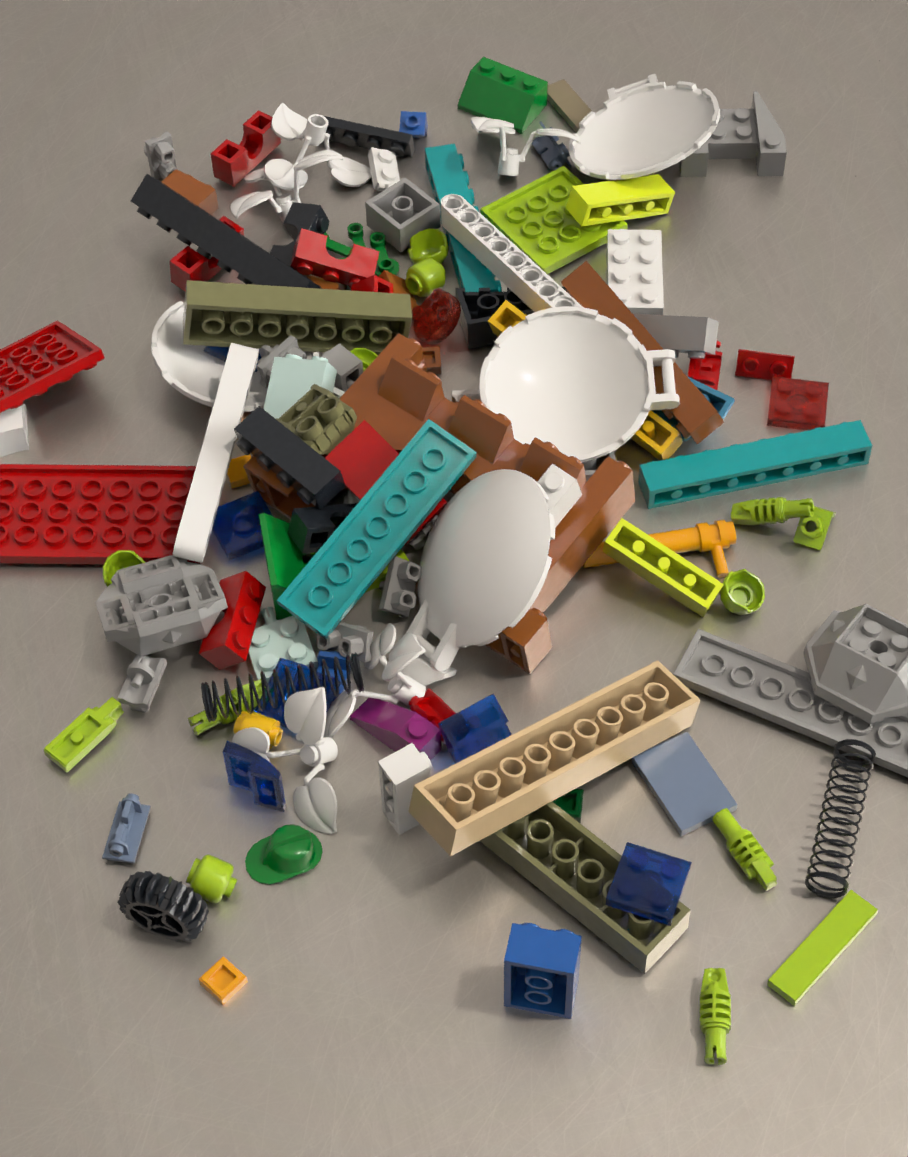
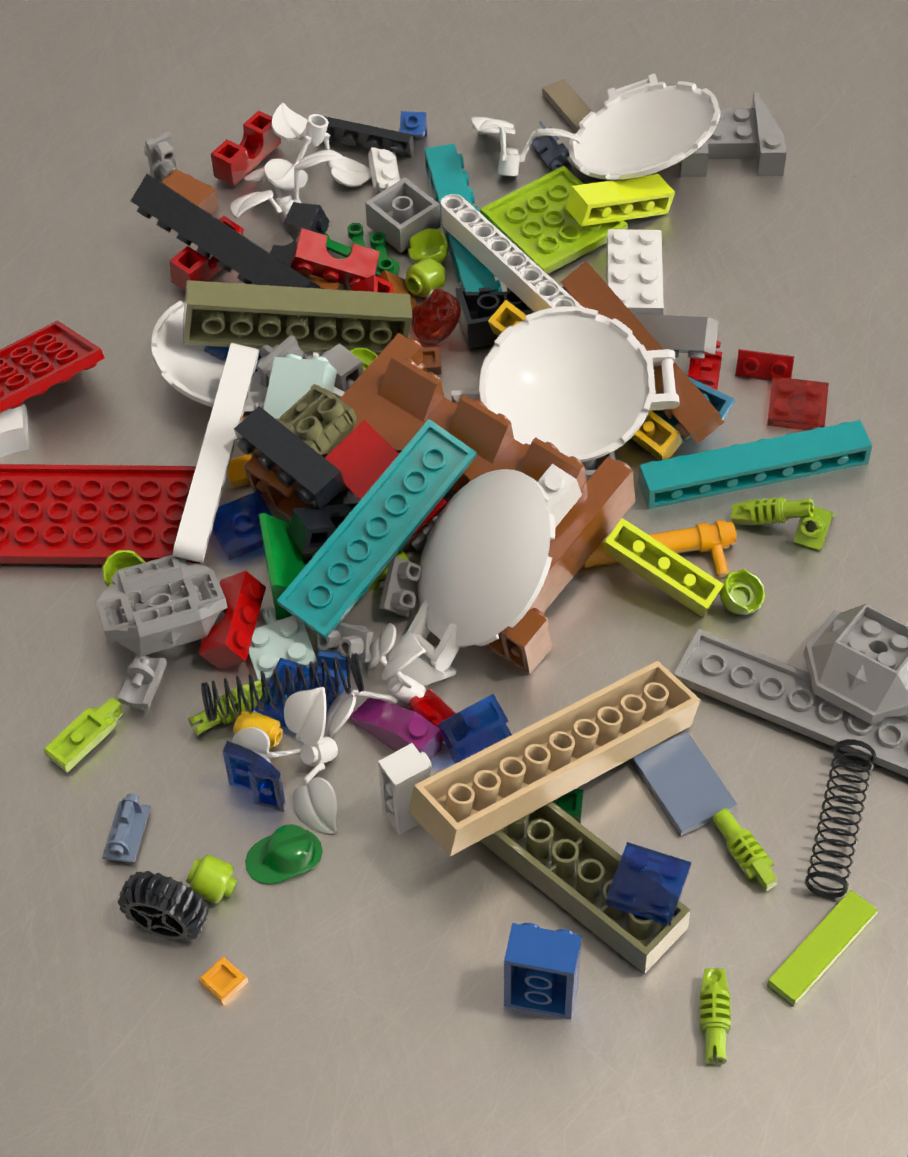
(503, 94): green slope -> none

